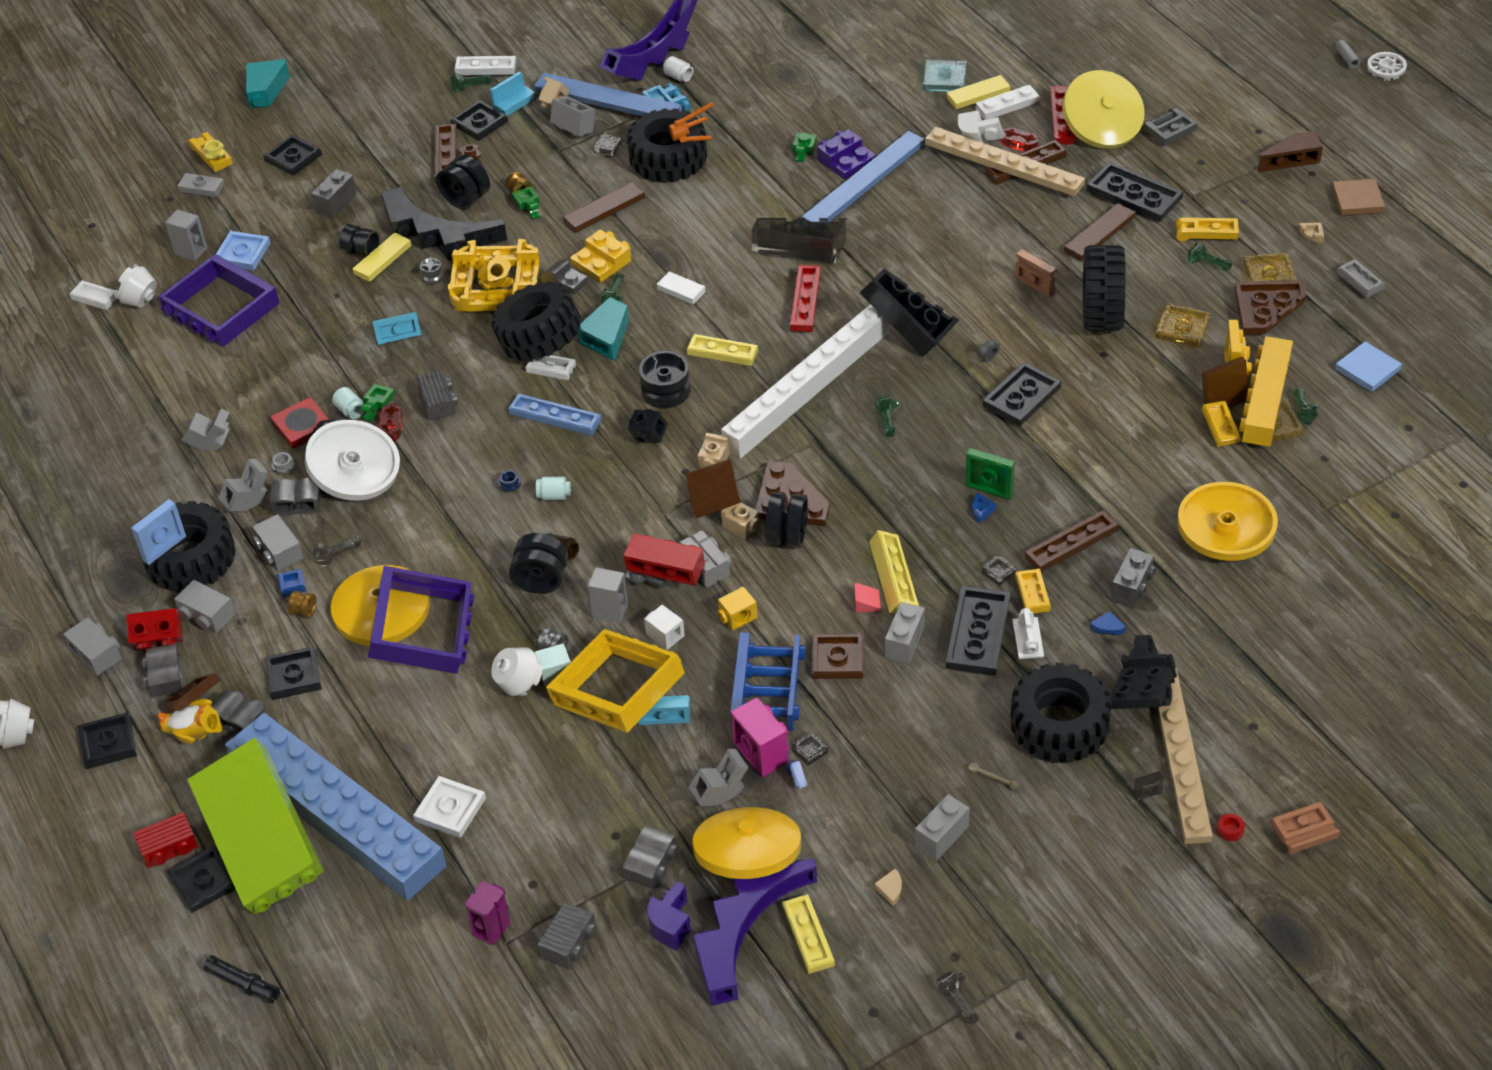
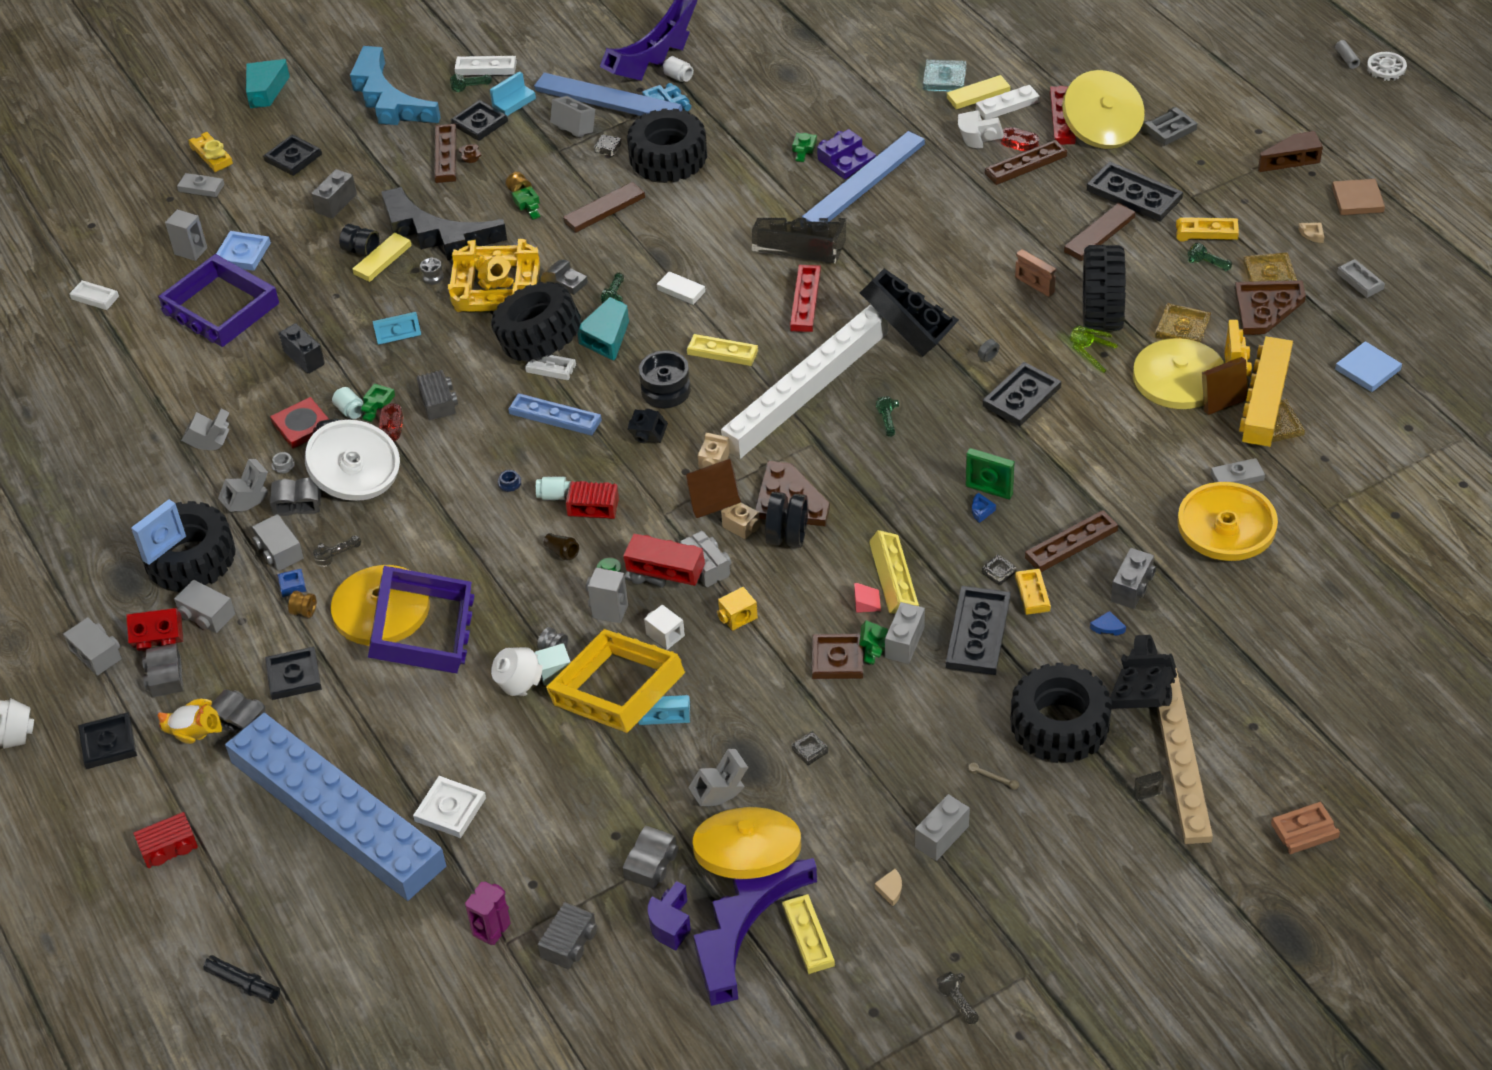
(136, 287): white cone -> none
(190, 693): reddish brown tile -> none
(202, 879): black tile -> none
(255, 826): lime brick -> none
(302, 348): none -> black brick
(379, 94): none -> dark azure arch
(463, 182): black wheel -> none
(538, 563): black wheel -> none
(552, 90): tan brick -> none
(592, 499): none -> red brick
(602, 255): yellow plate -> none
(609, 564): none -> green plate
(680, 127): orange plant -> none
(746, 670): blue fence -> none
(760, 736): dark pink brick -> none
(794, 767): tile -> none
(873, 638): none -> green plate
(1005, 161): tan plate -> none
(1028, 635): white hinge -> none
(1084, 337): none -> clear neon green plant
(1172, 372): none -> light yellow dish
(1221, 423): yellow plate -> none
(1230, 827): red tile -> none
(1239, 472): none -> light grey plate
(1307, 412): clear green piece -> none

